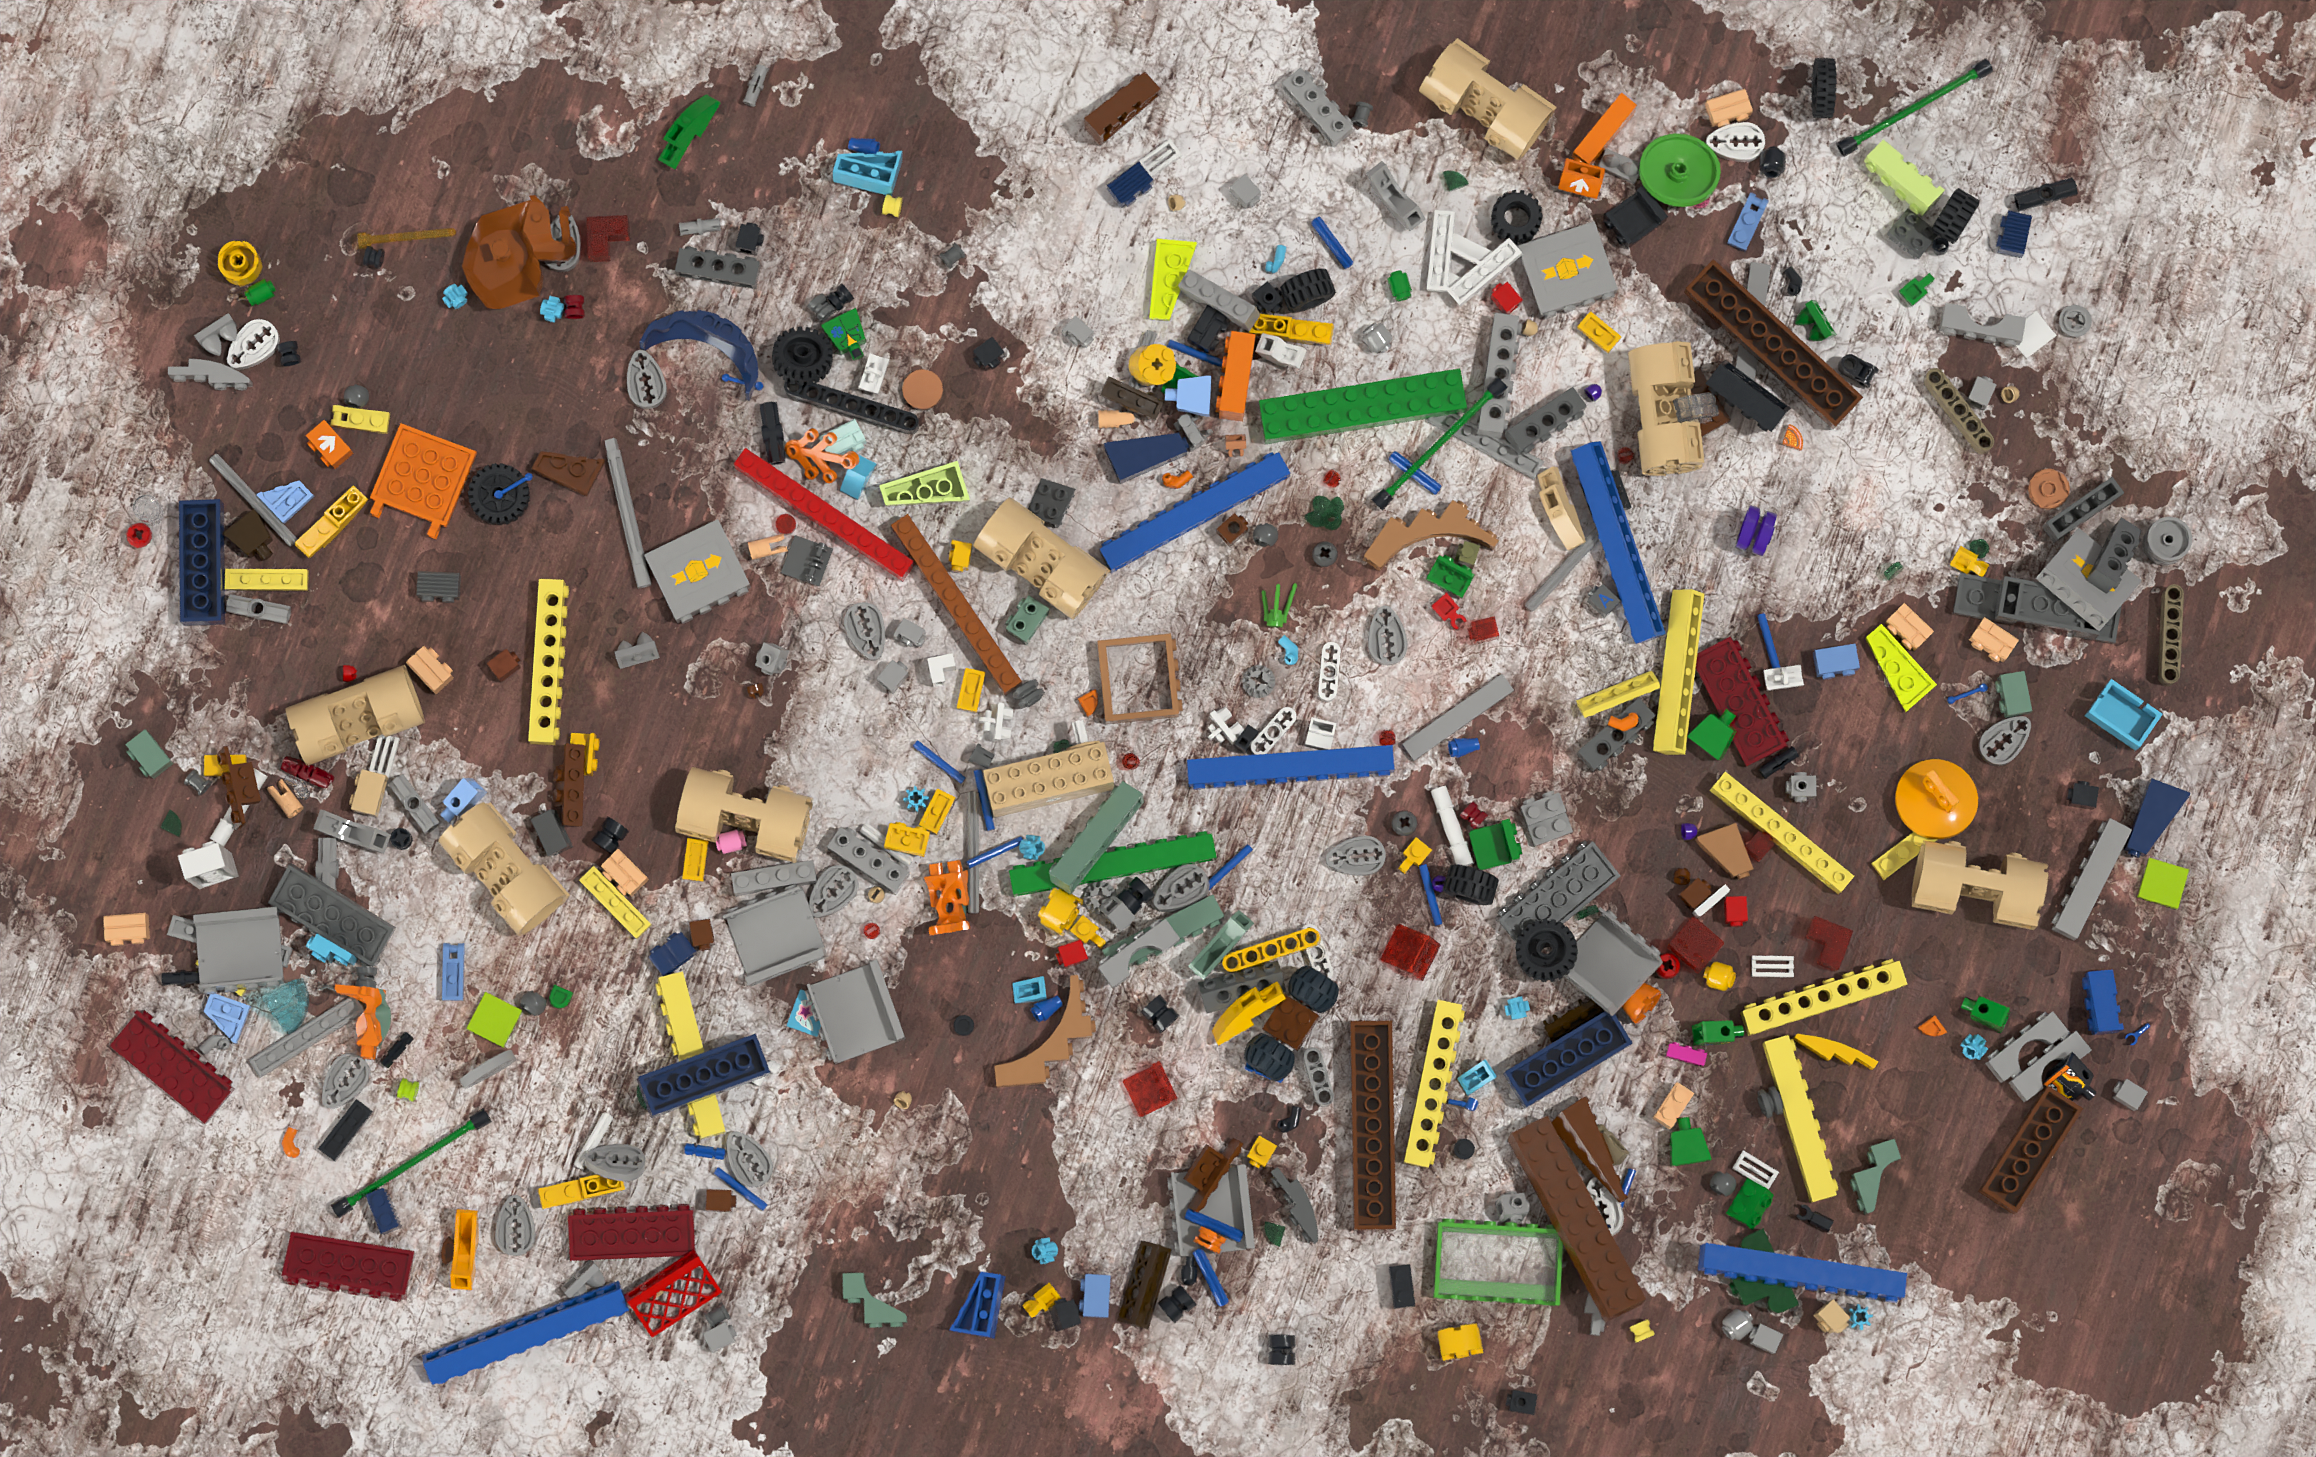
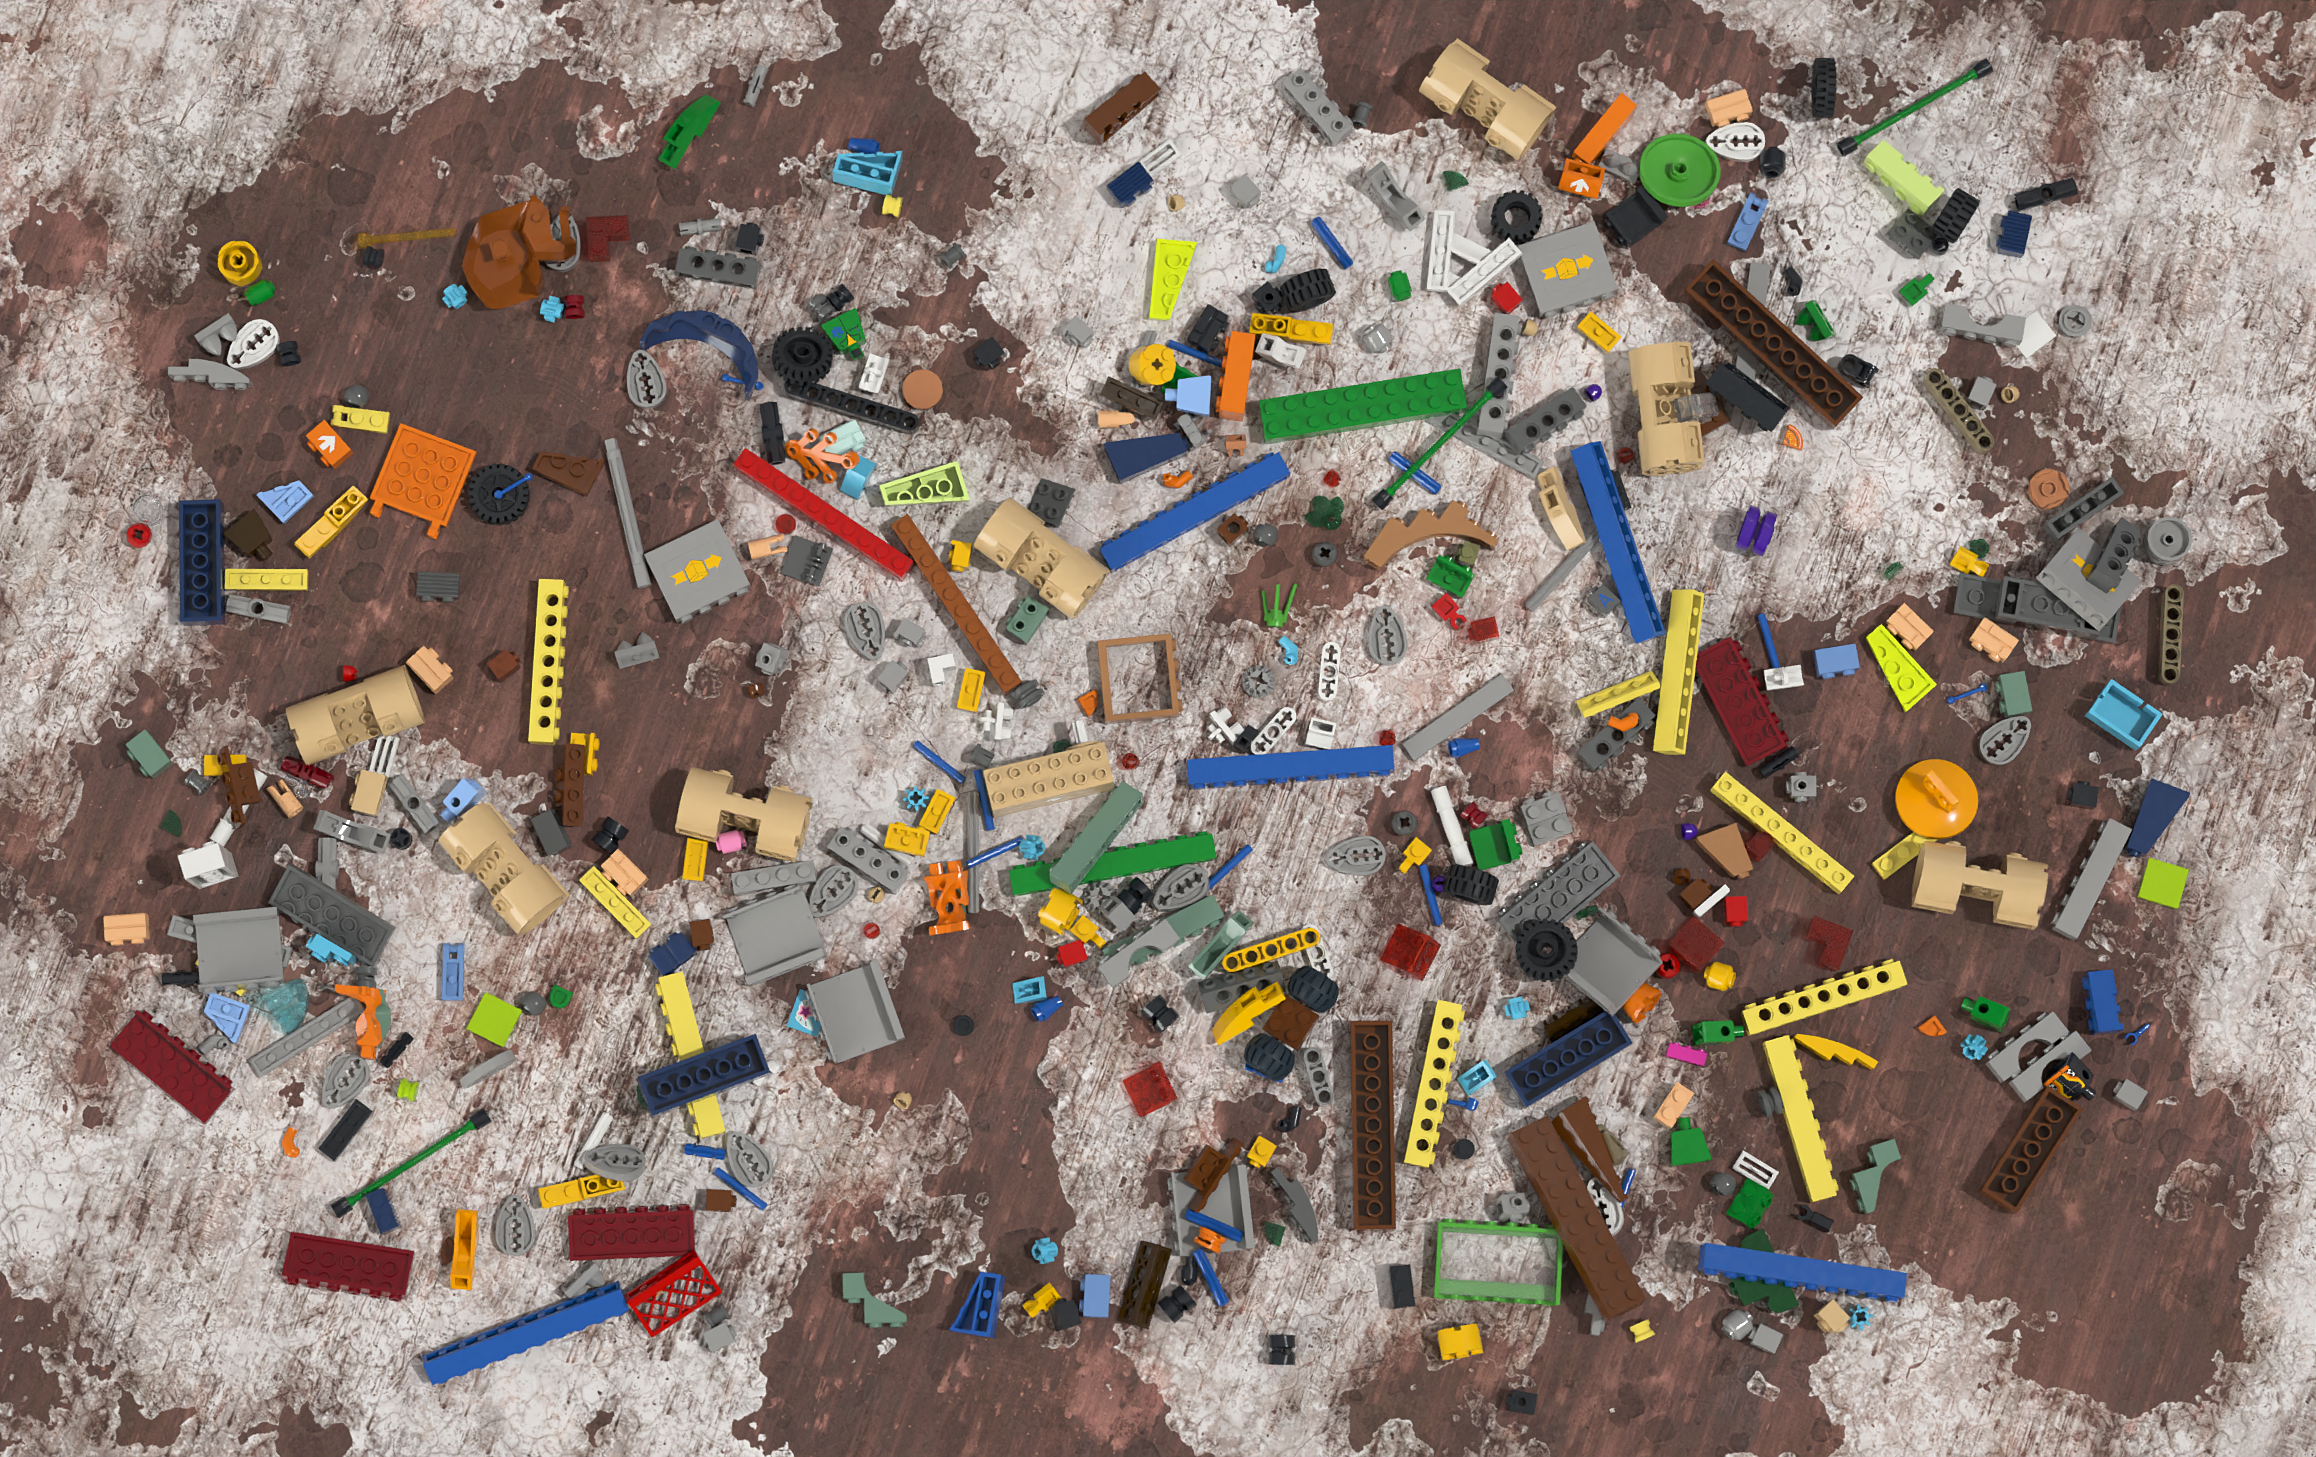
(253, 499): light grey axle -> none
(1032, 1068): medium nougat arch -> none
(1207, 292): light grey arch -> none
(1715, 734): green torso -> none
(1790, 966): white tile -> none

